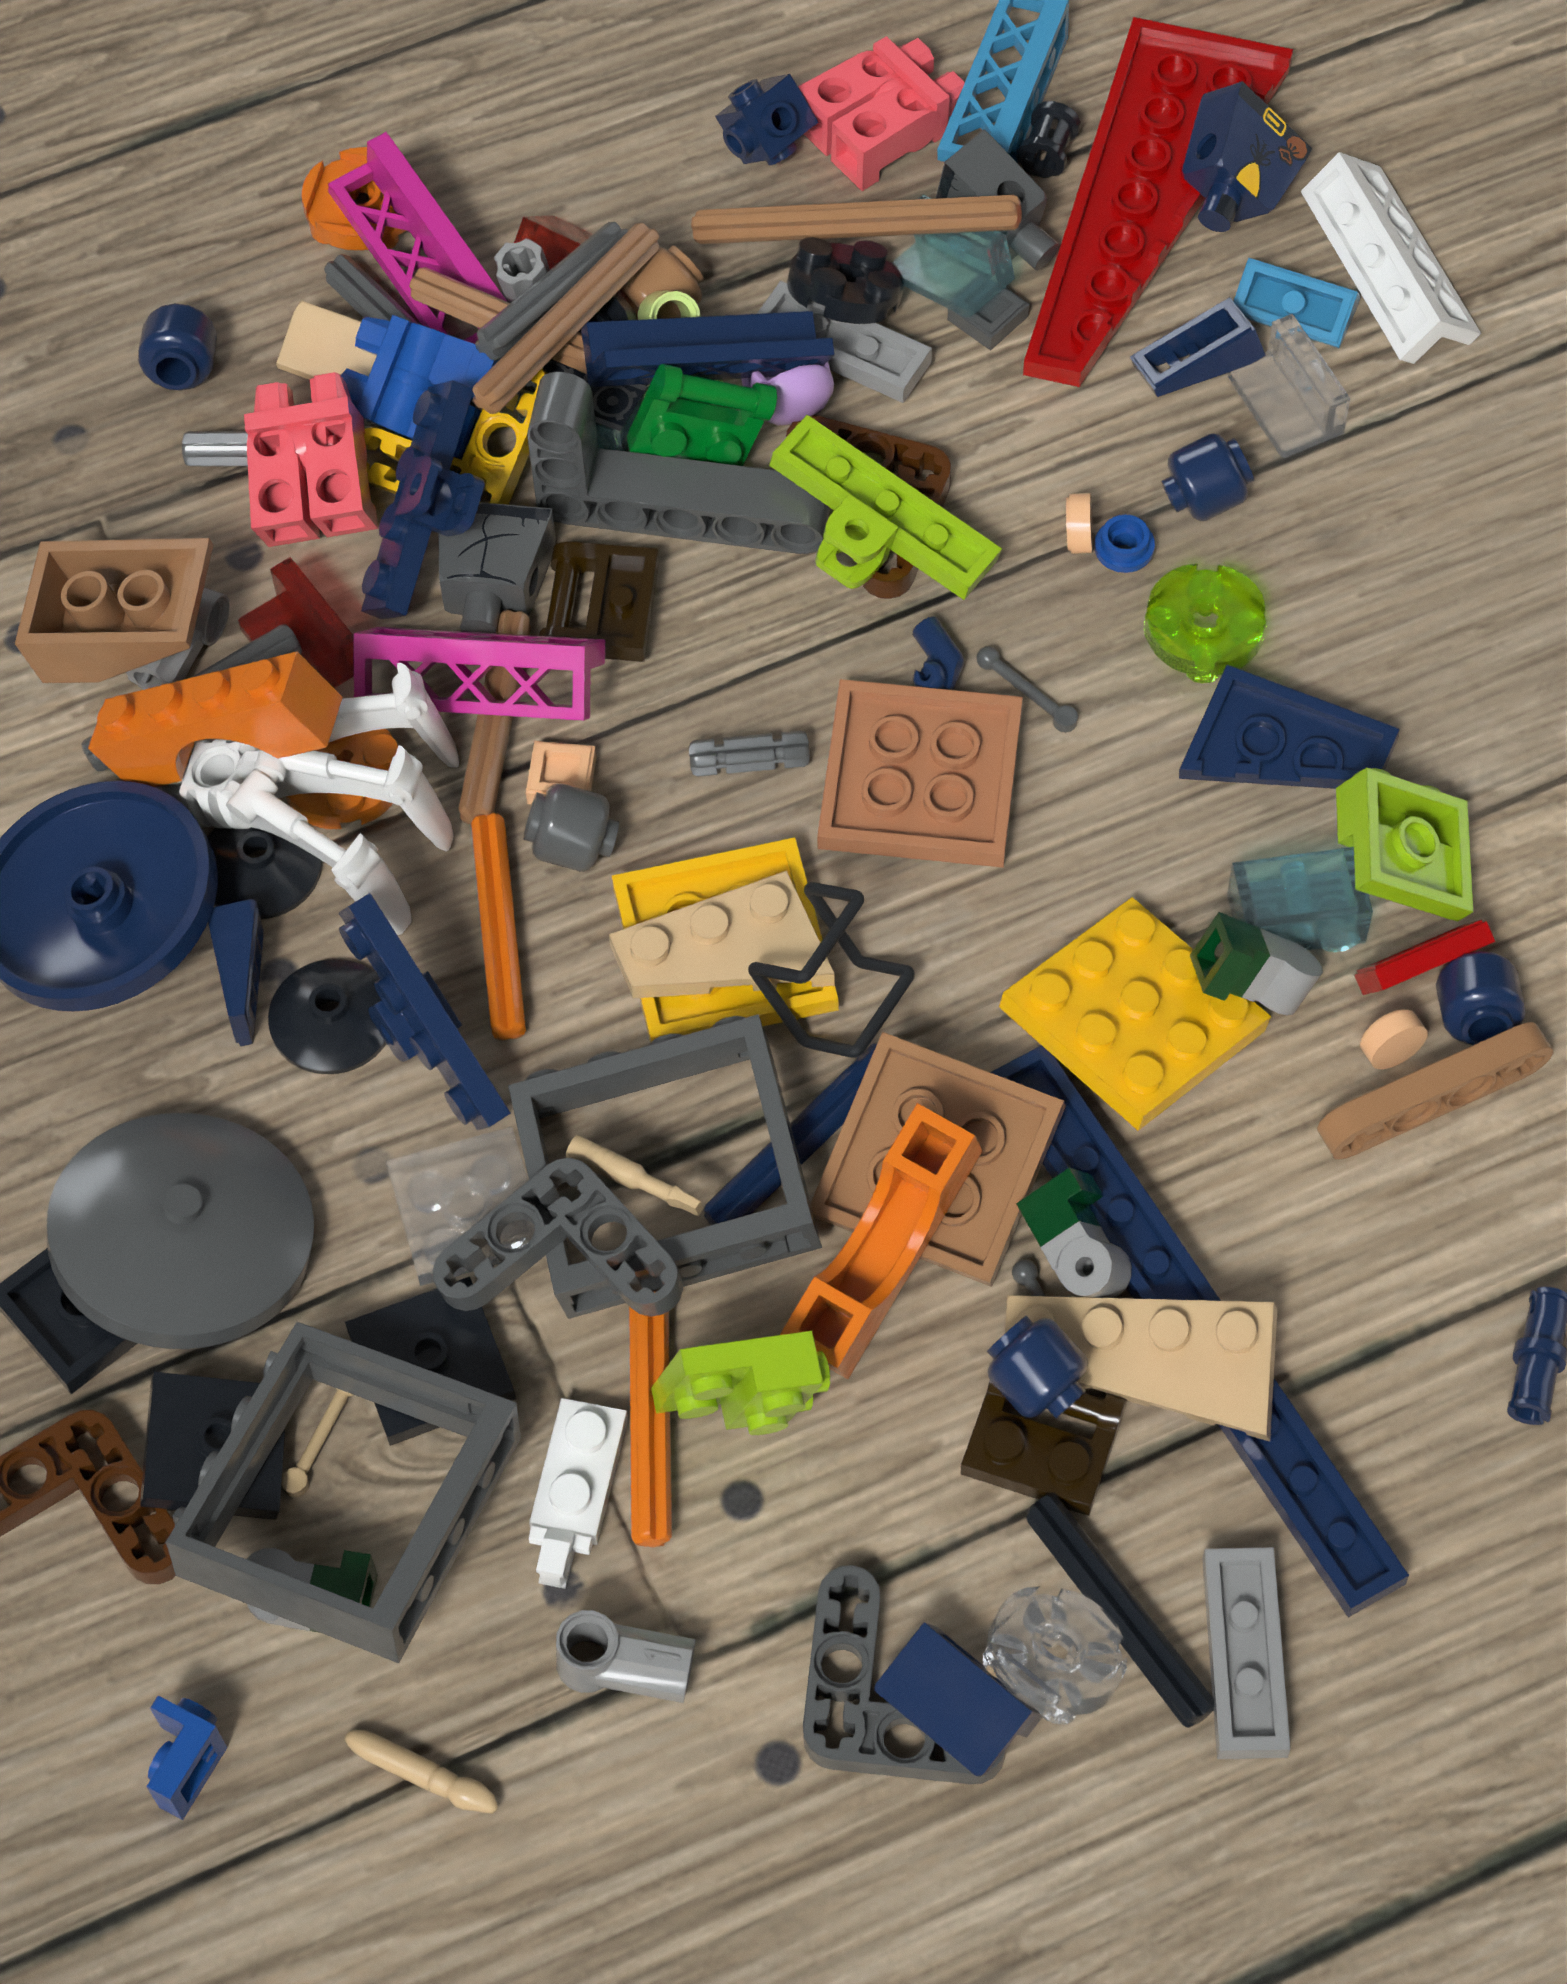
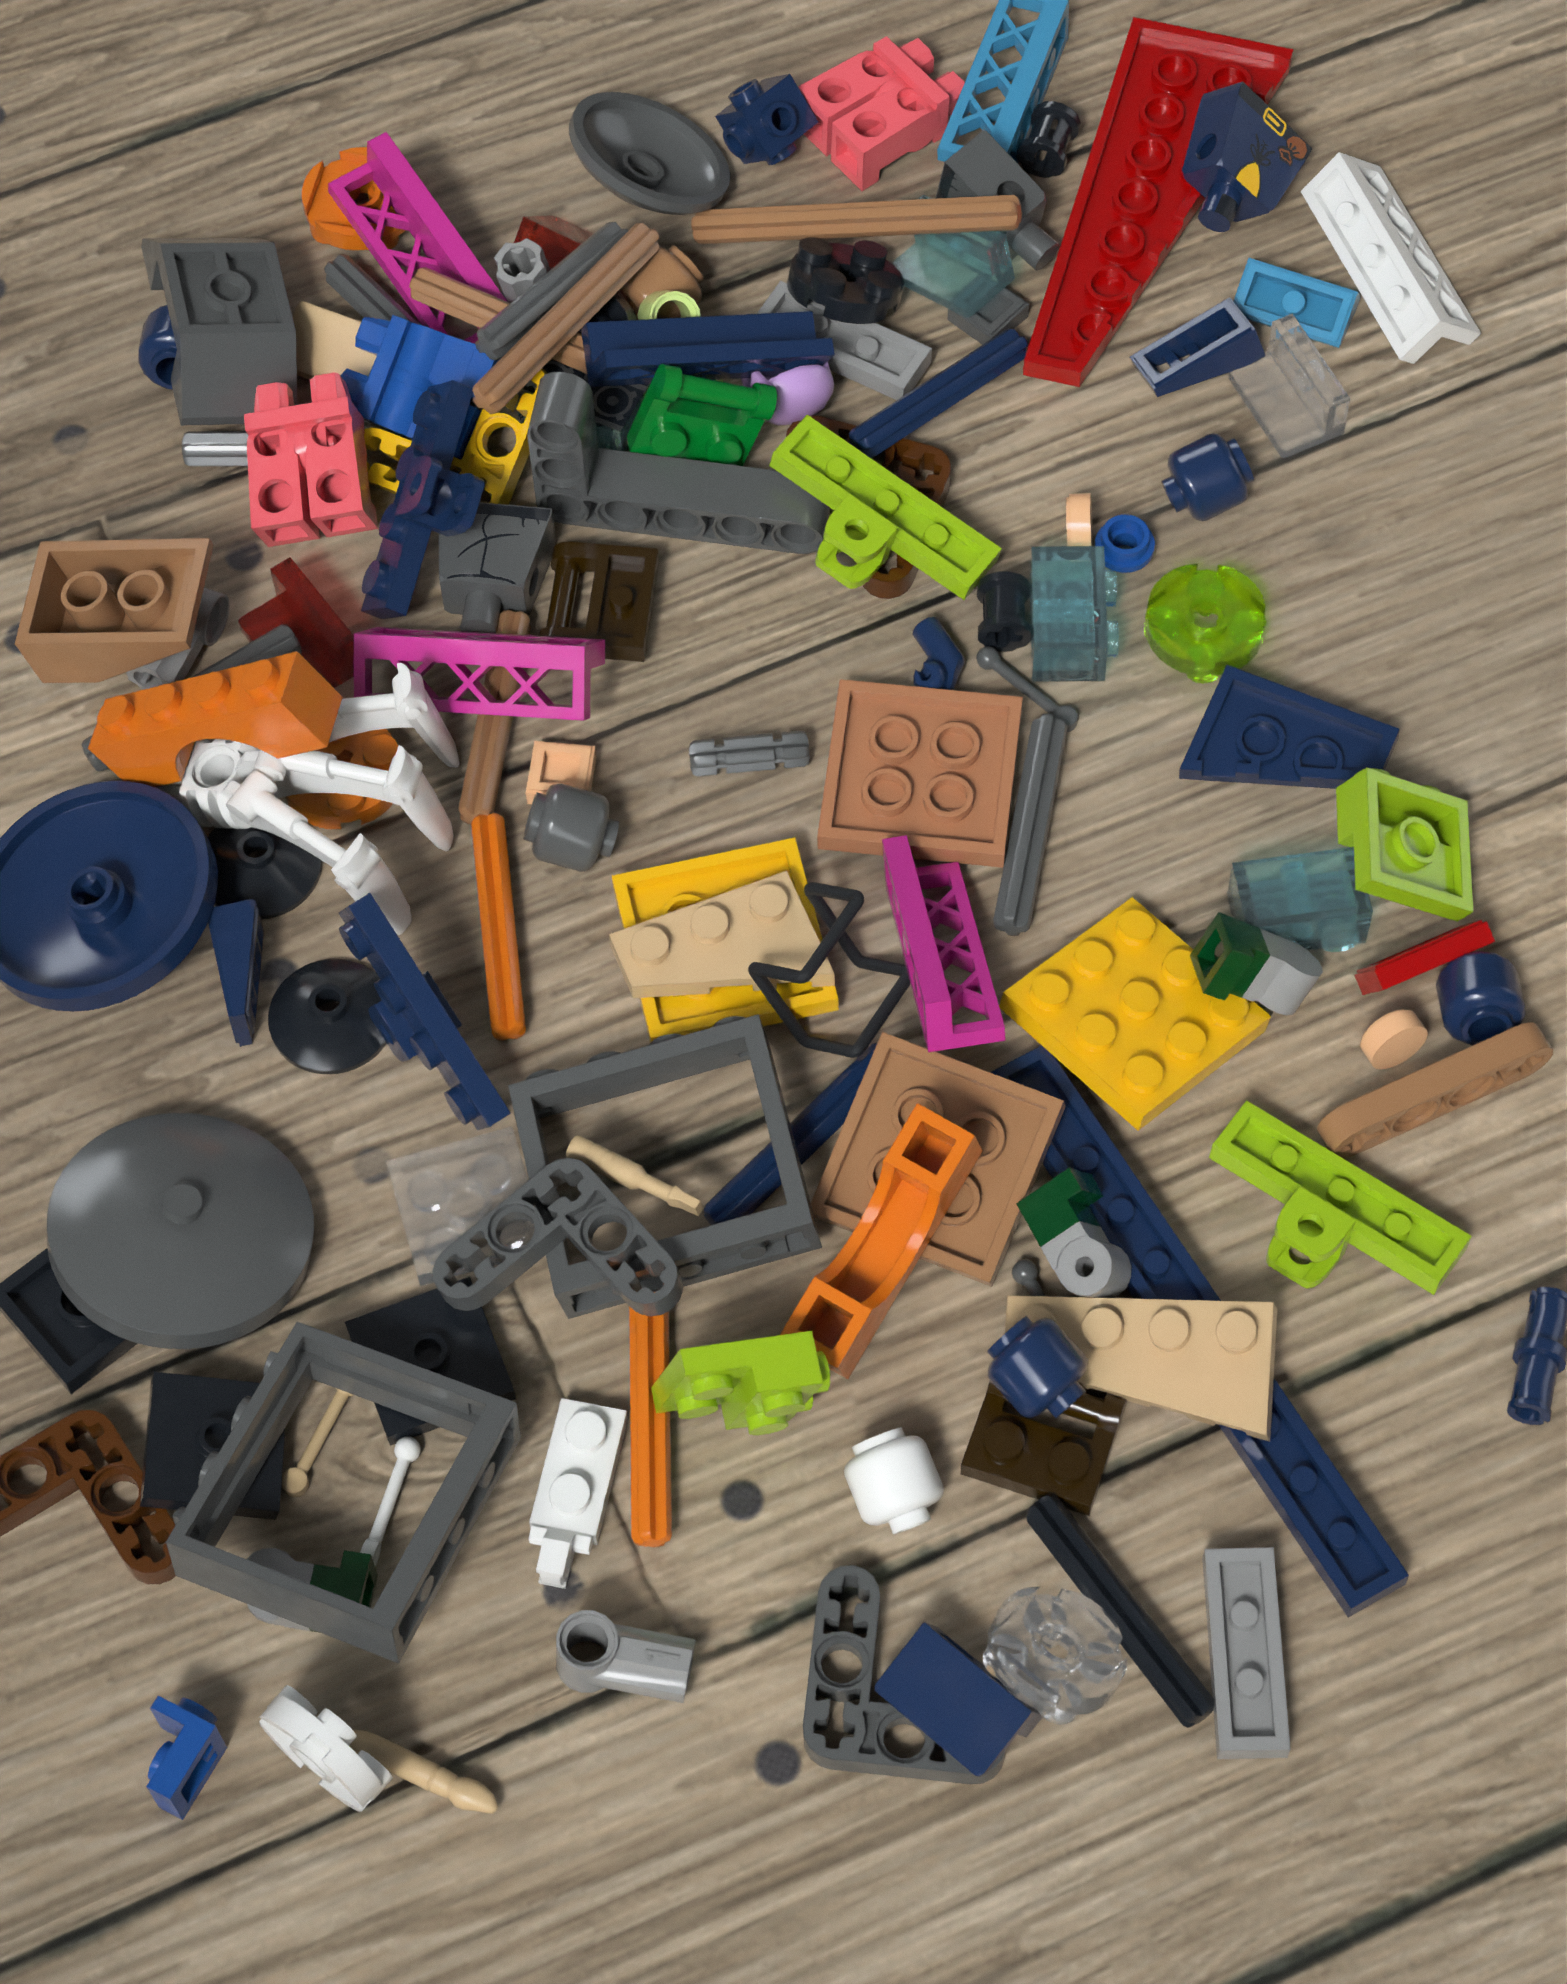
(226, 323): none -> dark grey slope
(324, 1748): none -> white plate
(406, 1450): none -> white hinge
(648, 154): none -> dark grey dish
(893, 1480): none -> white head
(929, 957): none -> dark pink fence
(939, 393): none -> dark blue axle
(1004, 611): none -> black bush
(1030, 825): none -> dark grey axle
(1071, 614): none -> clear light blue brick
(1333, 1205): none -> lime plate

